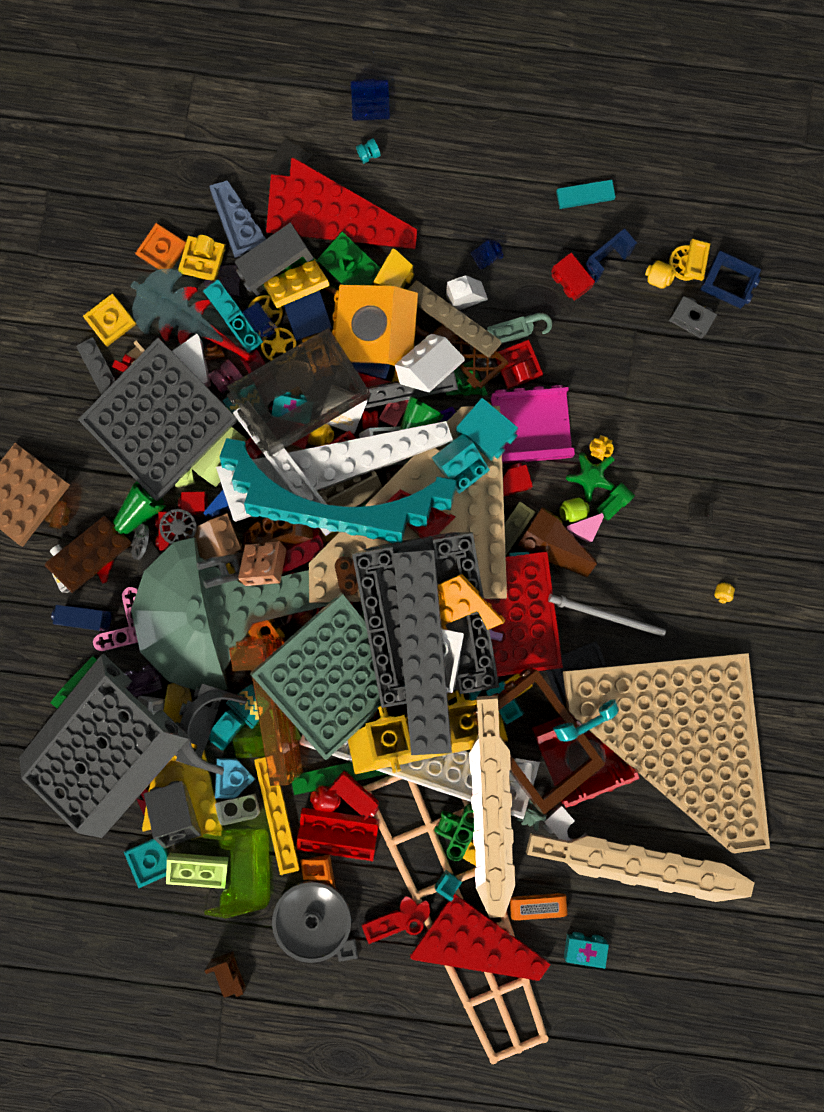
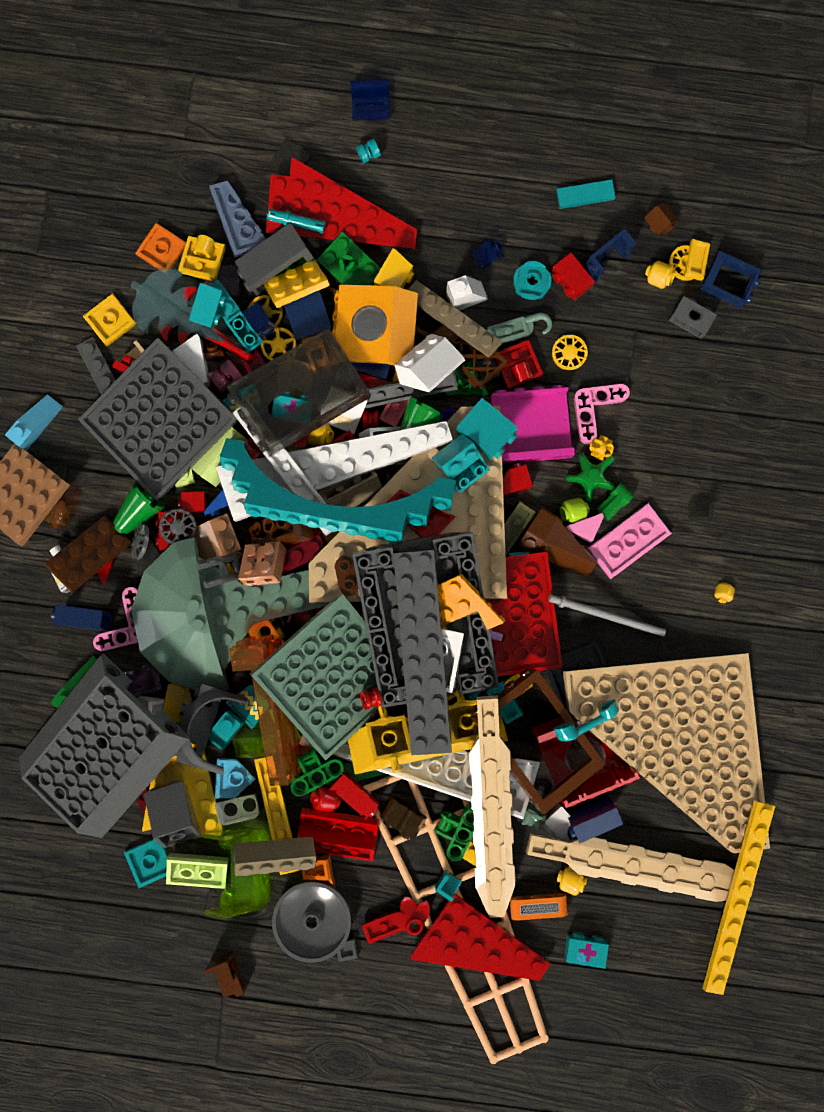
(33, 422): none -> medium azure slope
(207, 305): none -> teal brick
(274, 856): none -> dark tan brick
(296, 220): none -> teal pin
(314, 765): none -> green beam
(370, 698): none -> red wheel
(403, 818): none -> dark brown brick
(541, 275): none -> teal plate
(569, 352): none -> yellow wheel
(571, 881): none -> yellow head
(592, 401): none -> bright pink beam
(594, 818): none -> dark blue slope
(629, 541): none -> bright pink tile
(661, 219): none -> reddish brown brick
(738, 897): none -> yellow plate

